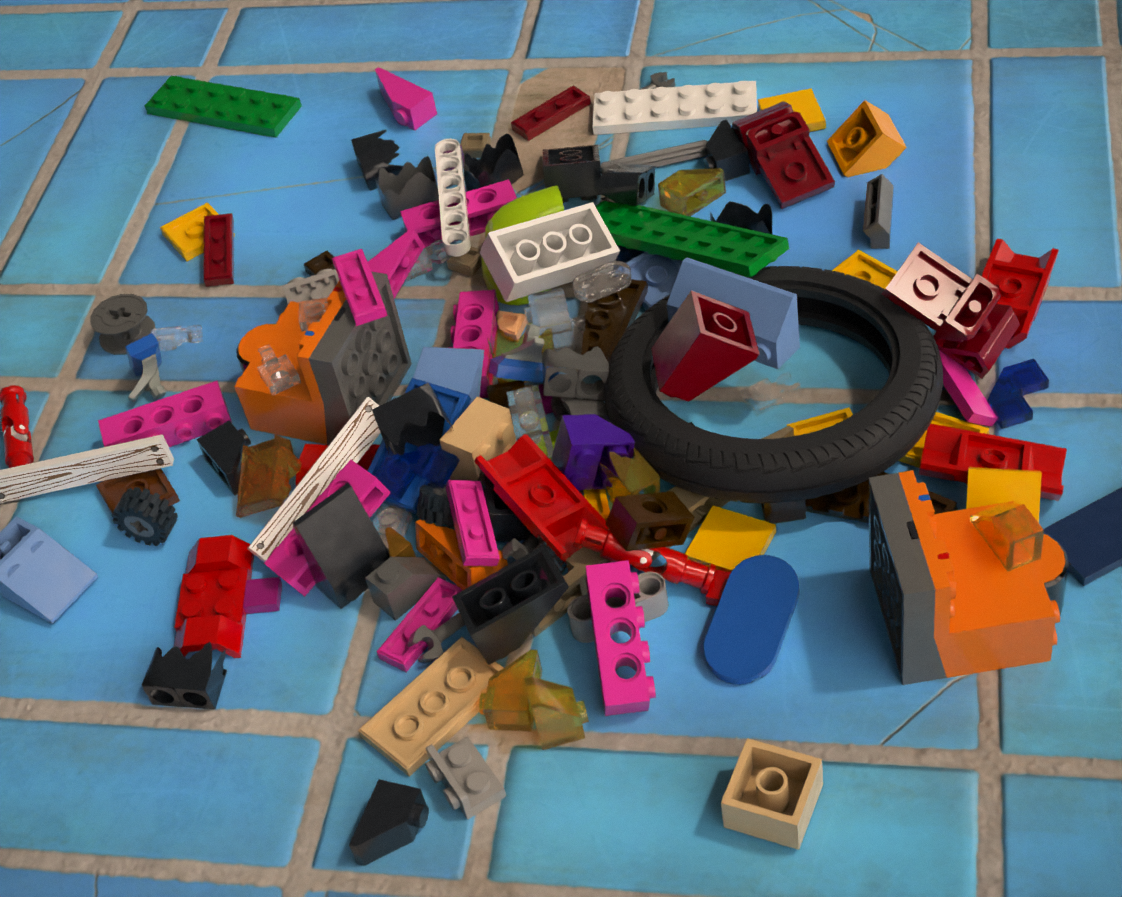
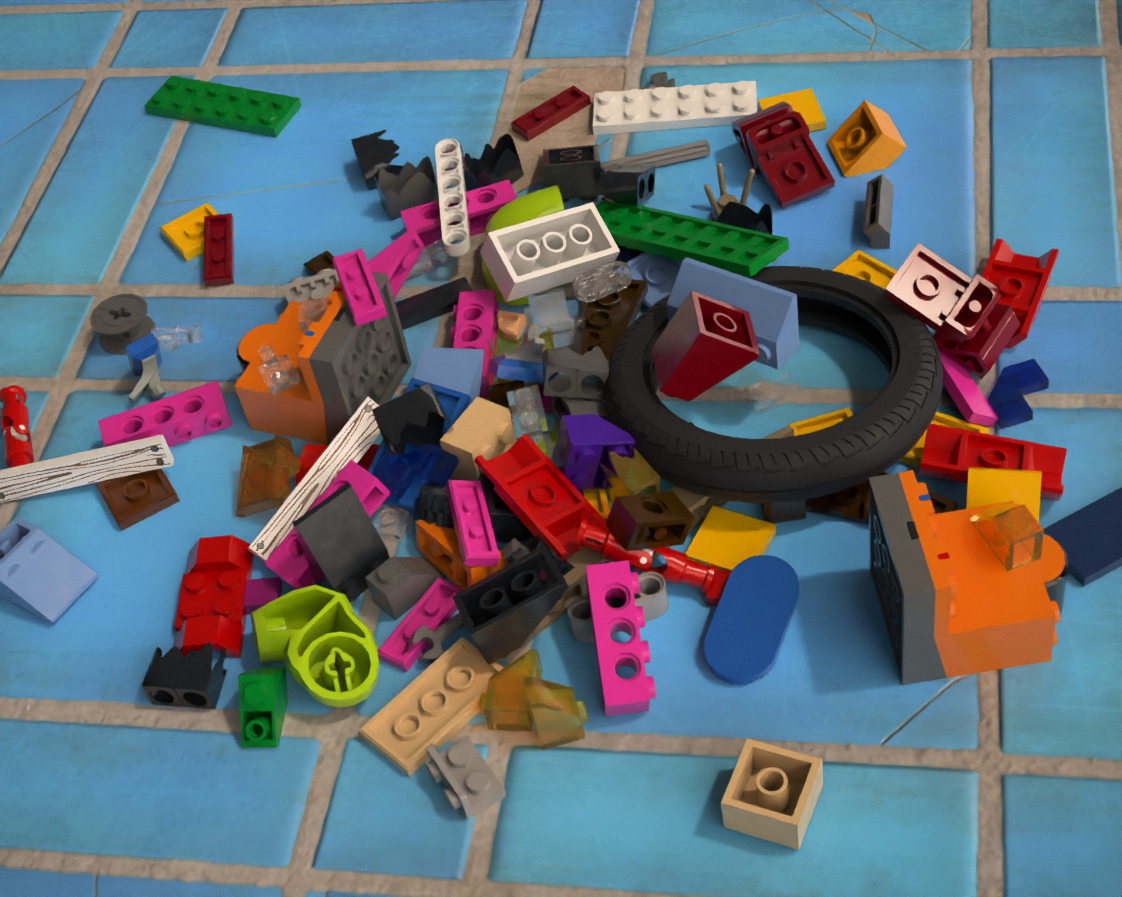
(144, 516): black wheel -> none
(223, 453): black slope -> none
(262, 706): none -> green slope
(321, 644): none -> lime piece
(388, 821): black slope -> none
(398, 545): pearl gold slope -> none
(408, 102): dark pink slope -> none
(431, 303): none -> black tile
(467, 263): dark tan tile -> none
(474, 143): dark tan tile -> none
(691, 190): clear yellow slope -> none
(724, 198): none -> dark tan plant
(727, 152): black slope -> none

